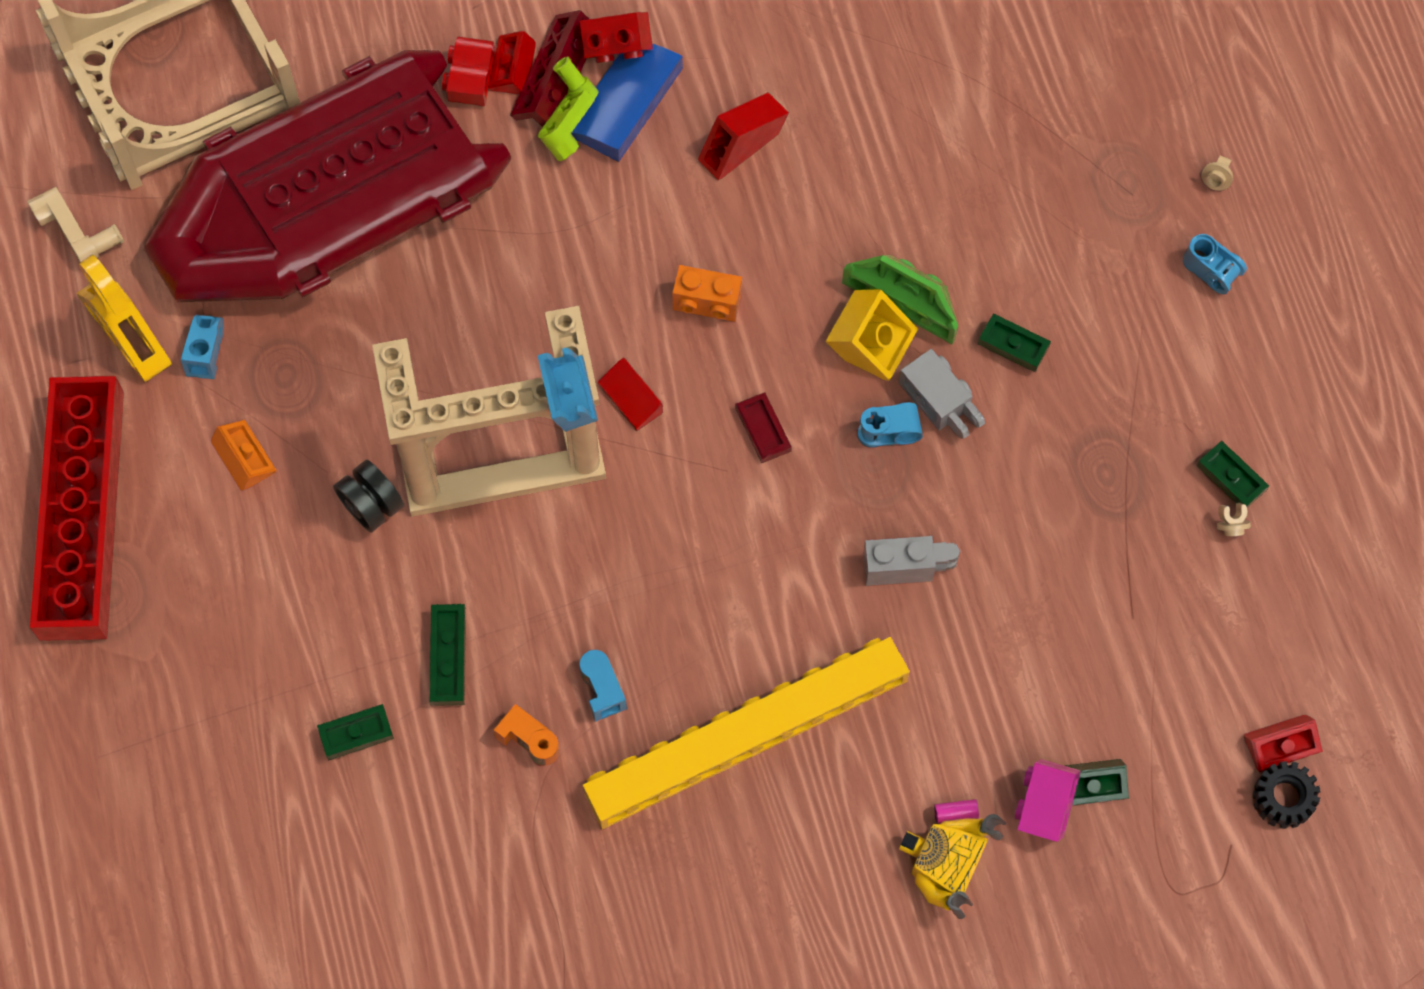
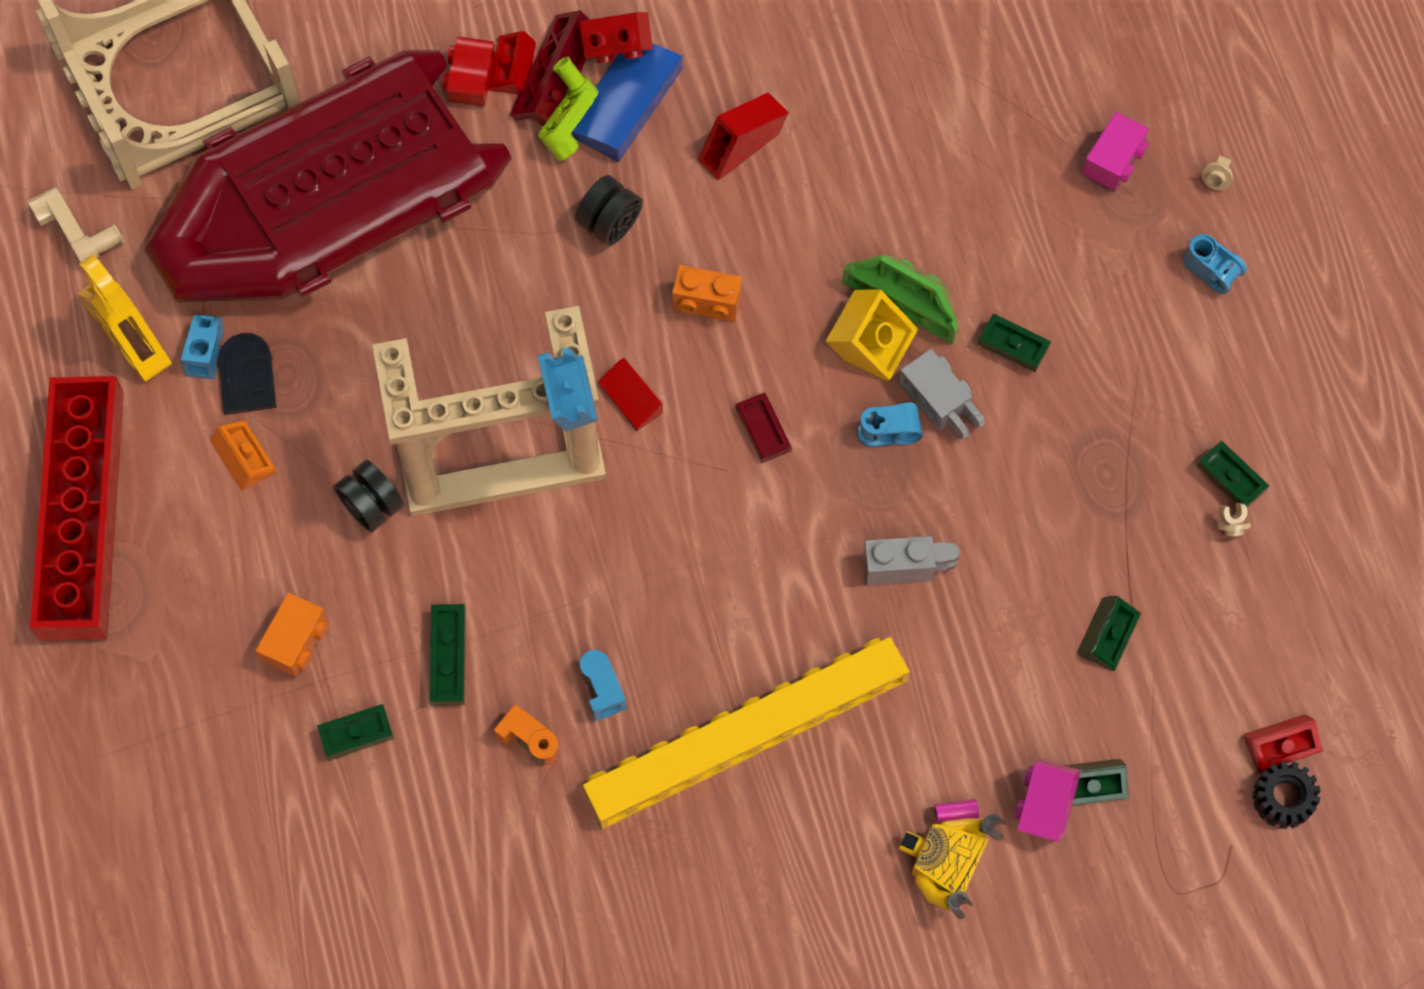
(246, 374): none -> black window
(292, 635): none -> orange brick
(608, 210): none -> pearl dark grey wheel
(1109, 632): none -> dark green slope
(1116, 151): none -> dark pink brick

